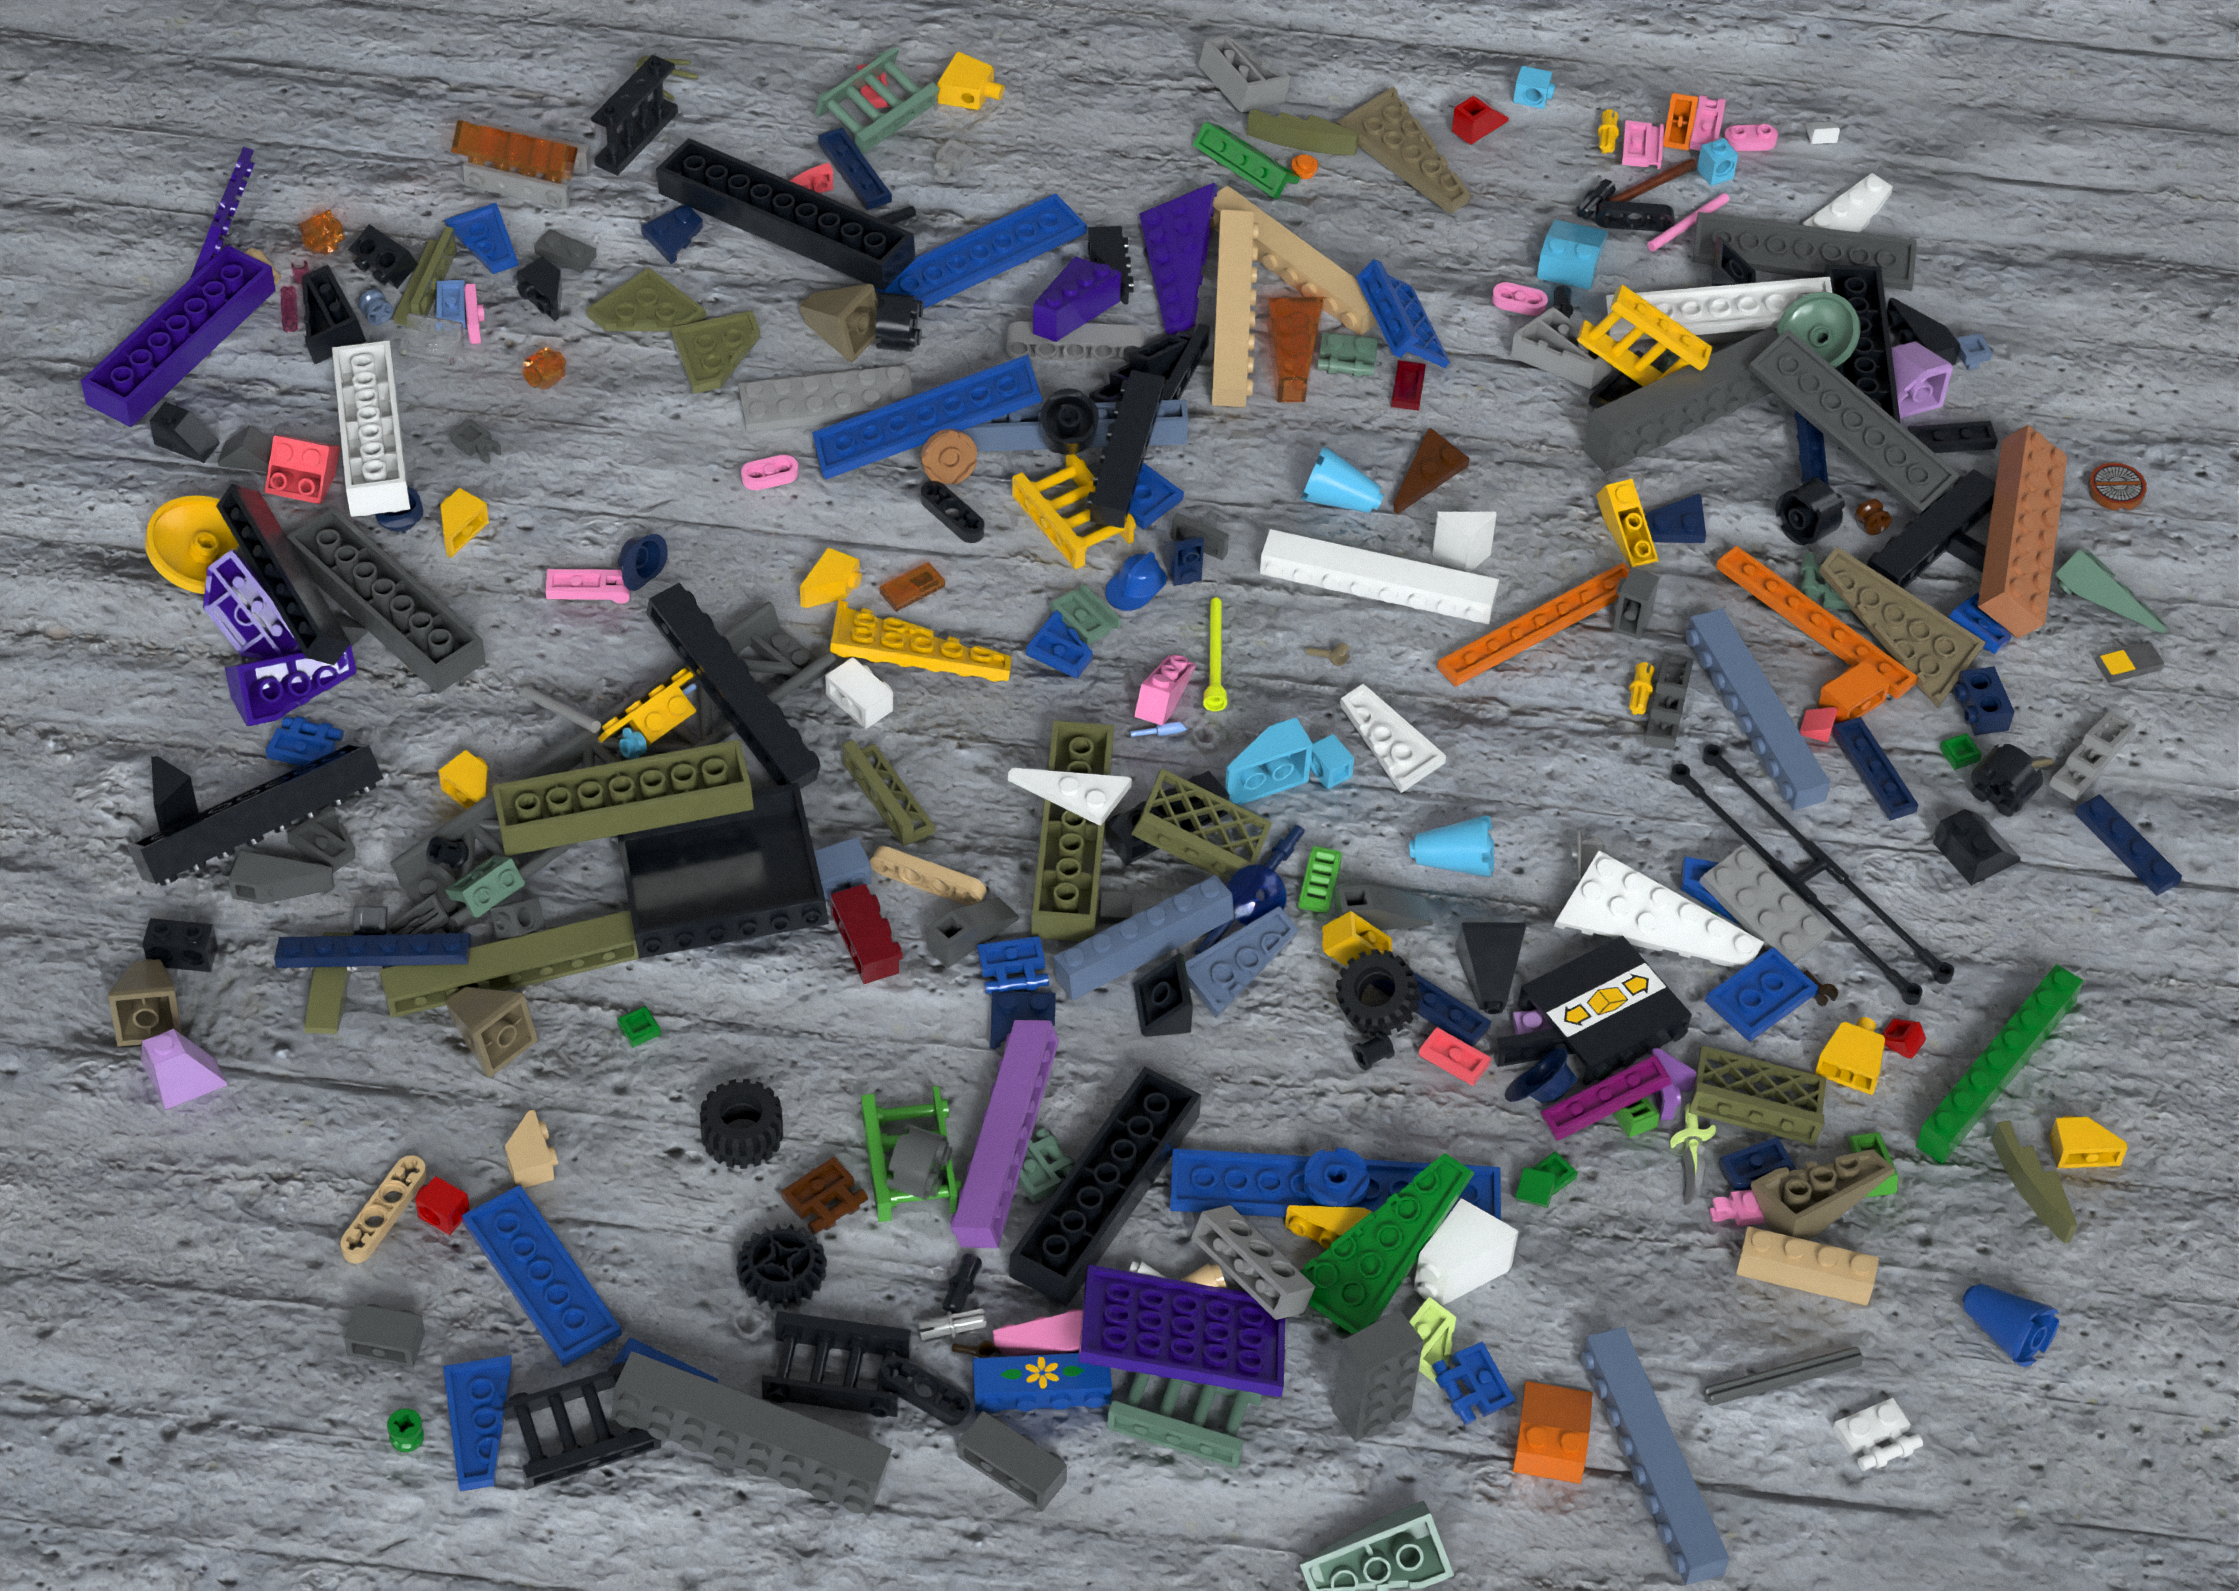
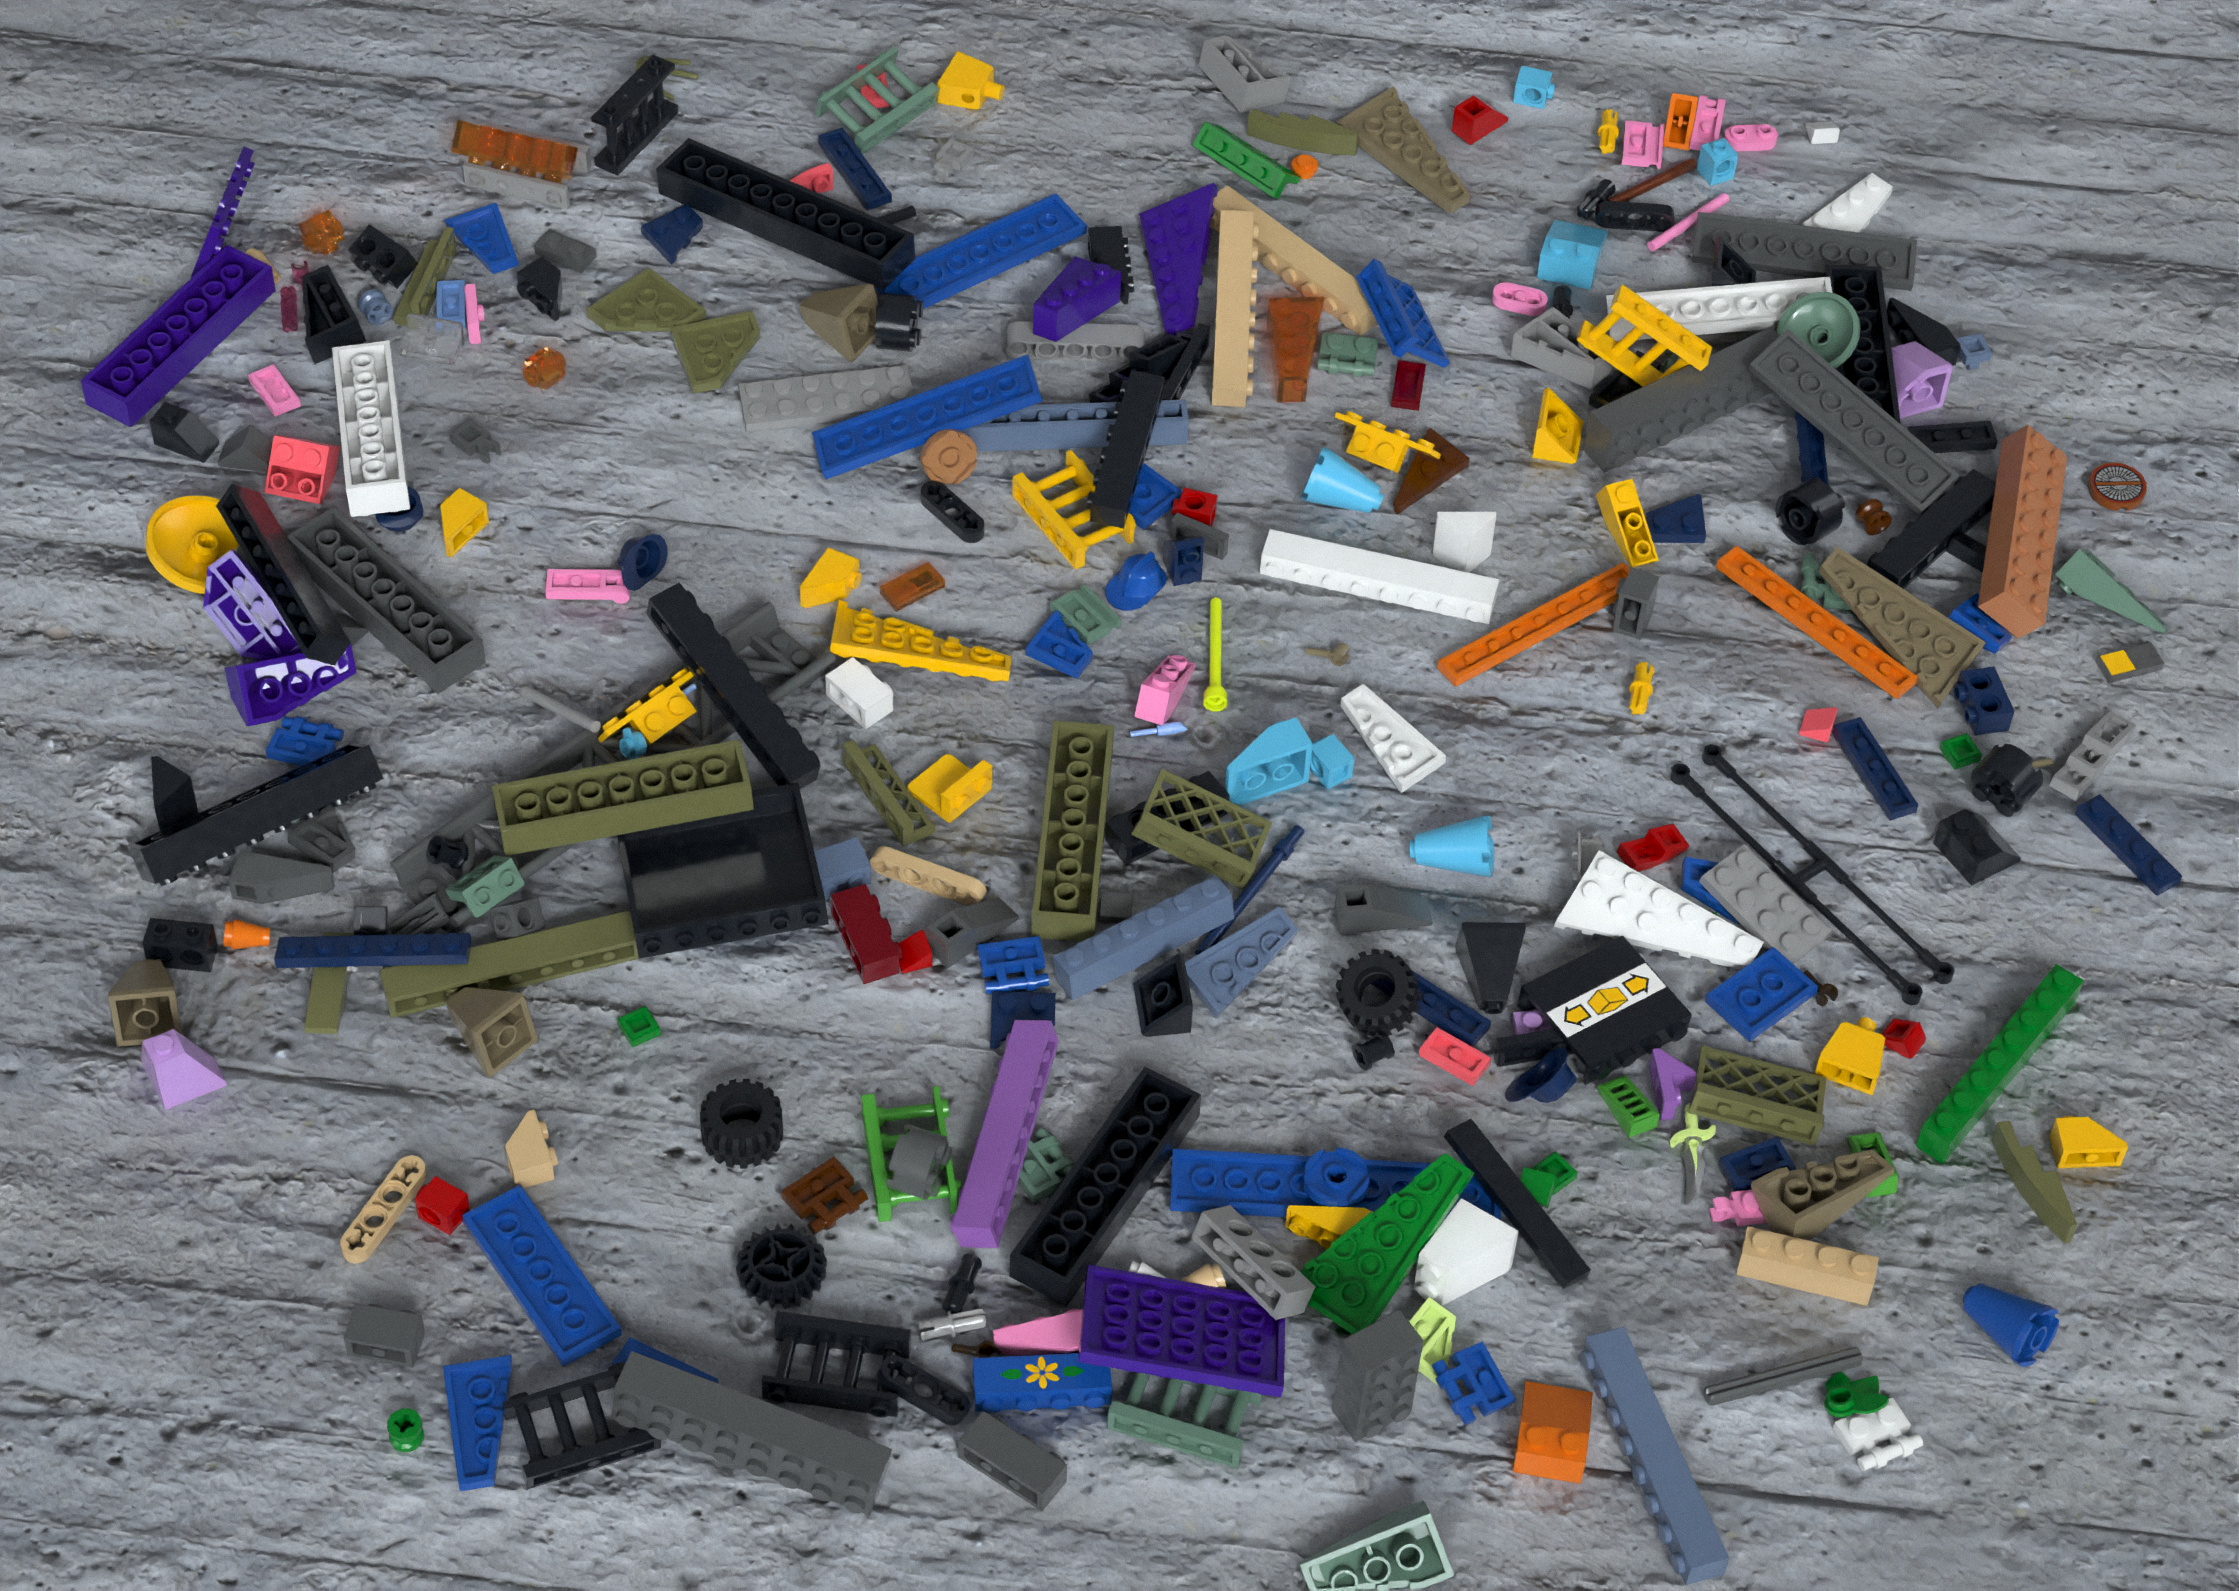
(243, 935): none -> orange cone
(274, 390): none -> bright pink plate
(465, 779): yellow slope -> none
(769, 472): bright pink plate -> none
(915, 953): none -> red slope
(951, 786): none -> yellow bracket
(1081, 793): white wing -> none
(1083, 416): black brick -> none
(1196, 505): none -> red brick
(1244, 887): clear blue dish -> none
(1326, 862): bright green slope -> none
(1352, 935): yellow slope -> none
(1381, 447): none -> yellow bracket
(1517, 1203): none -> black tile
(1557, 431): none -> yellow slope
(1606, 1097): magenta tile -> none
(1656, 848): none -> red slope
(1668, 701): dark grey slope -> none
(1757, 709): sand blue brick -> none
(1851, 1397): none -> green plate
(1854, 692): orange brick -> none

